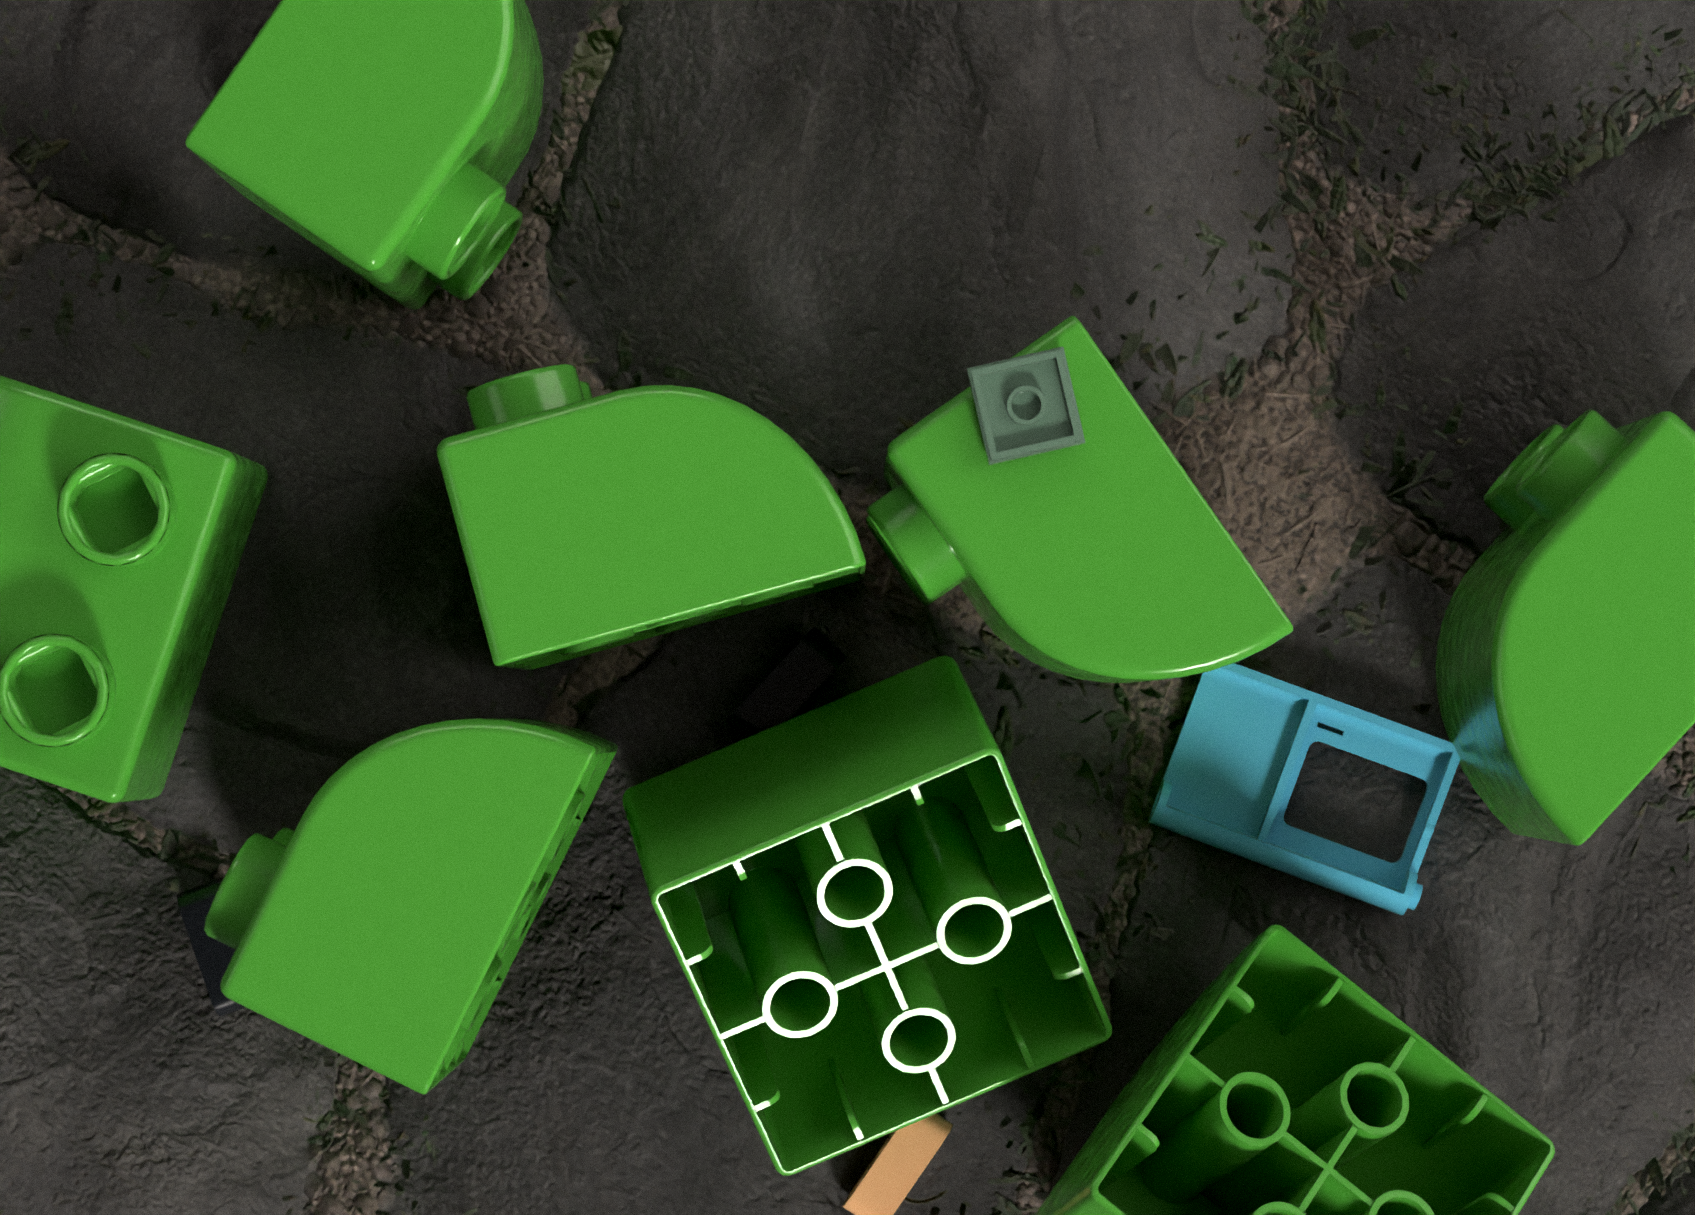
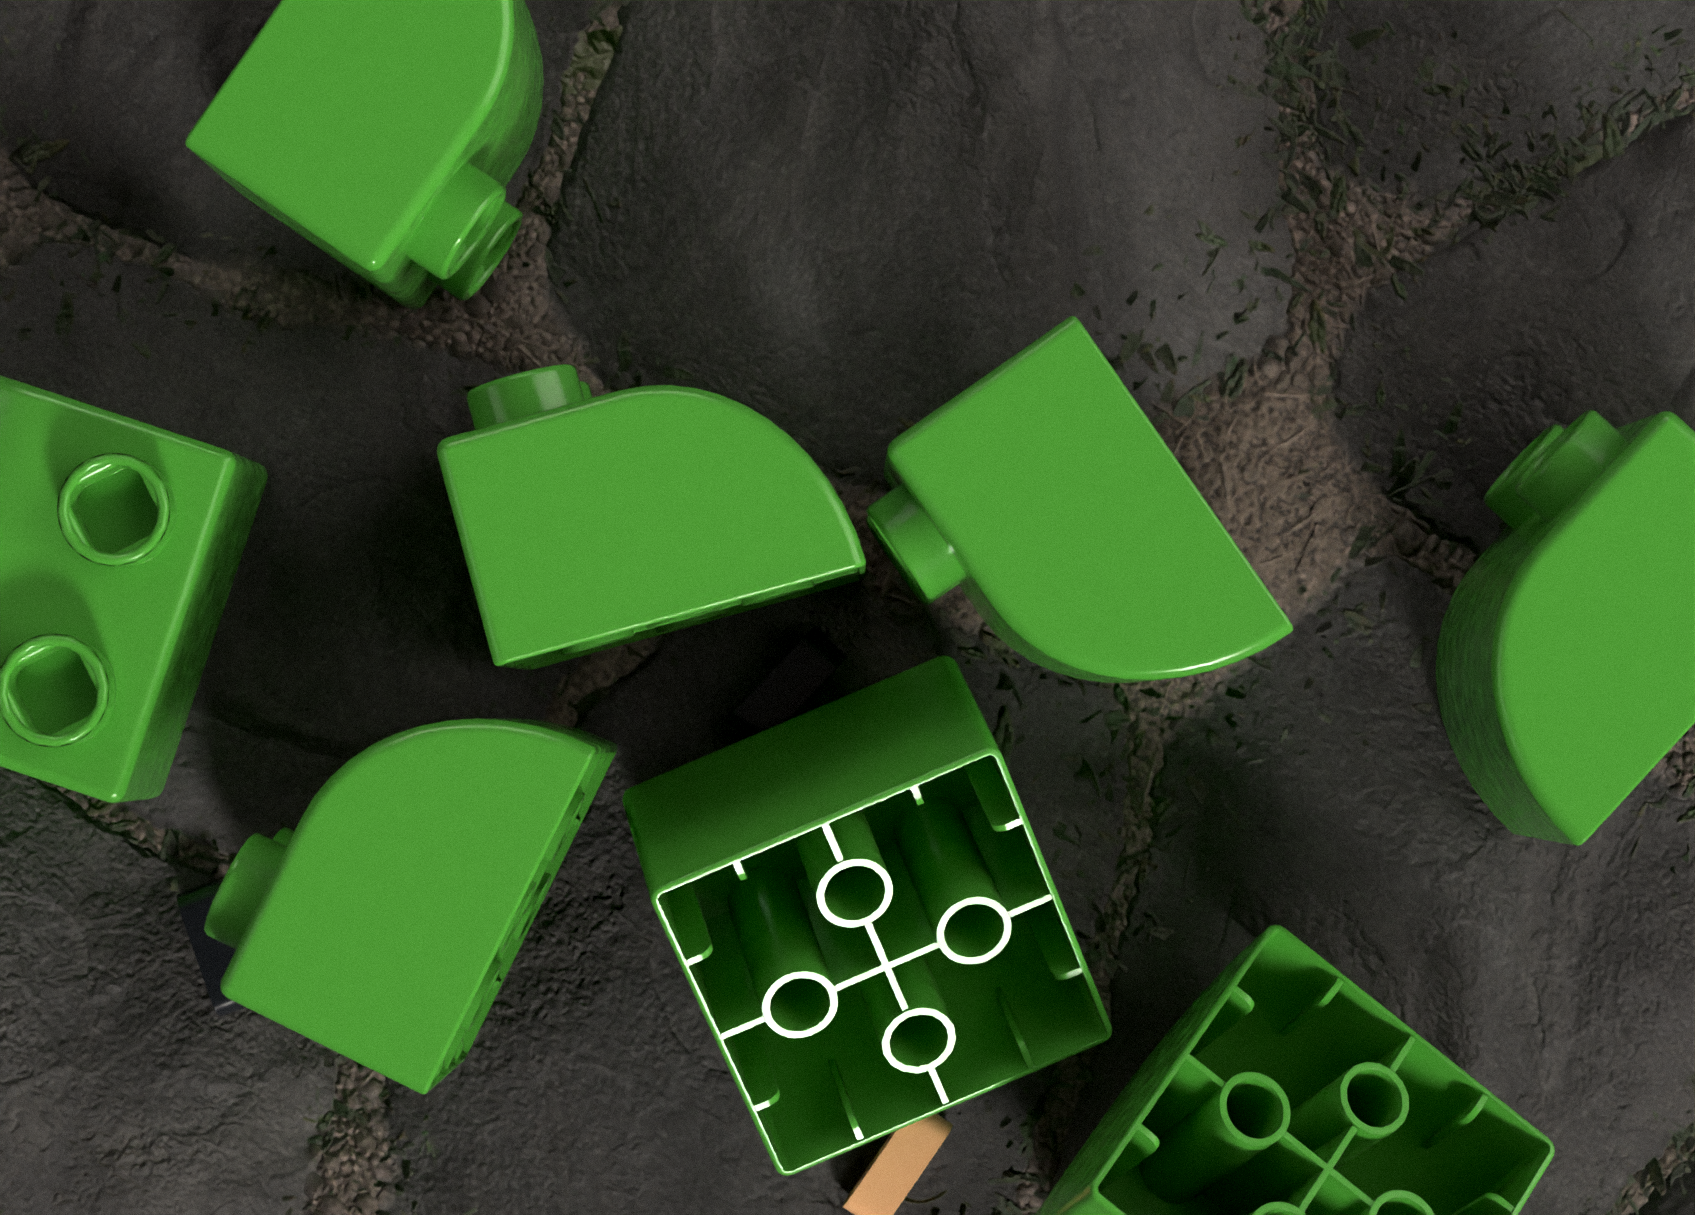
(1025, 405): sand green plate -> none
(1242, 763): medium azure piece -> none

